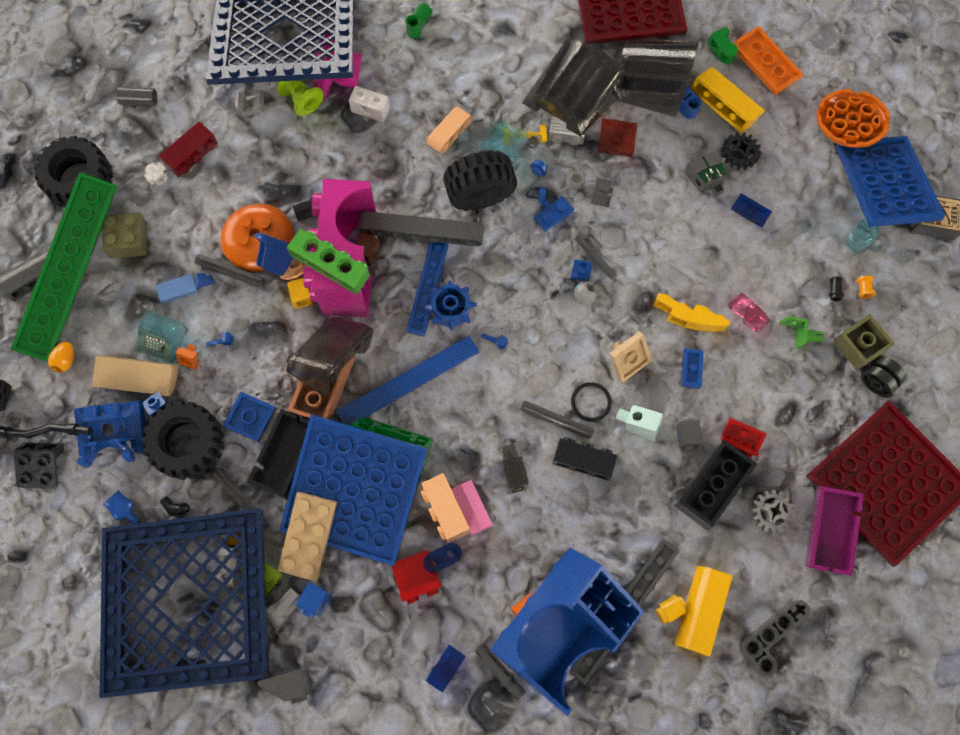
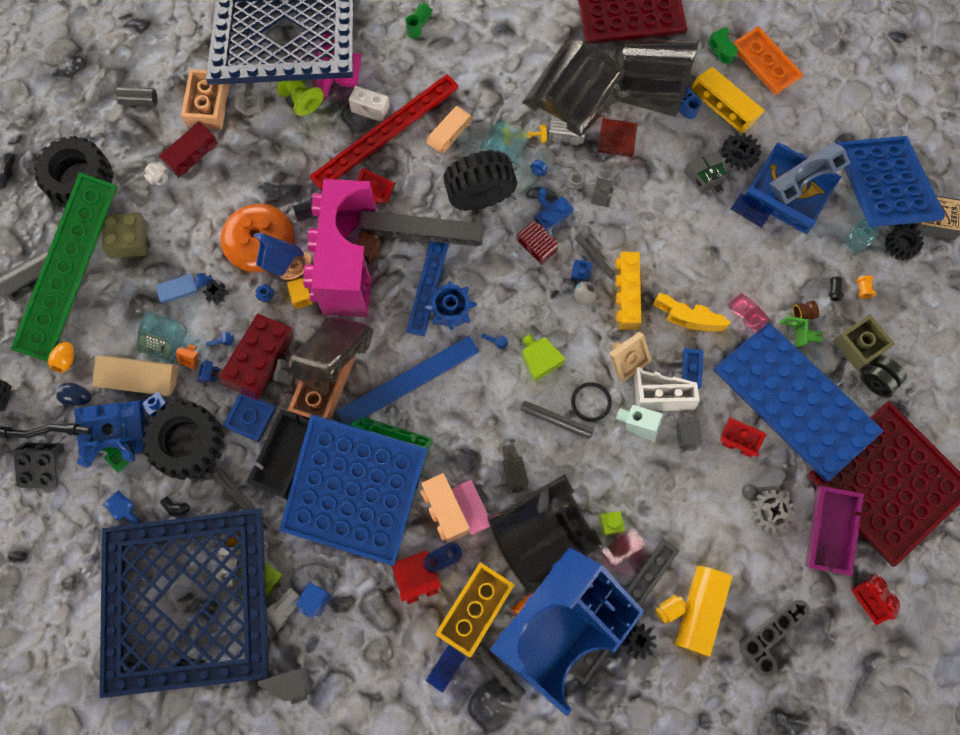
(73, 394): none -> dark blue animal
(115, 458): none -> green plate
(204, 101): none -> light nougat brick
(205, 372): none -> blue tile
(215, 292): none -> black gear
(229, 270): dark grey axle -> none
(256, 356): none -> dark red brick
(264, 297): none -> blue plate
(280, 372): none -> dark grey bracket
(307, 536): tan plate -> none
(352, 280): bright green brick -> none
(381, 187): none -> red bracket
(385, 131): none -> red plate
(475, 609): none -> yellow brick
(537, 242): none -> dark red brick
(540, 357): none -> lime torso
(540, 530): none -> clear smoke windscreen
(585, 458): black brick -> none
(611, 523): none -> lime brick
(623, 548): none -> clear pink slope
(629, 290): none -> yellow brick
(645, 645): none -> black gear
(664, 393): none -> white wedge
(715, 485): black brick -> none
(798, 401): none -> blue plate
(803, 210): none -> blue panel
(806, 311): none -> reddish brown wheel
(827, 160): none -> sand blue arch
(853, 118): orange brick -> none
(877, 599): none -> red bracket
(897, 249): none -> black tyre

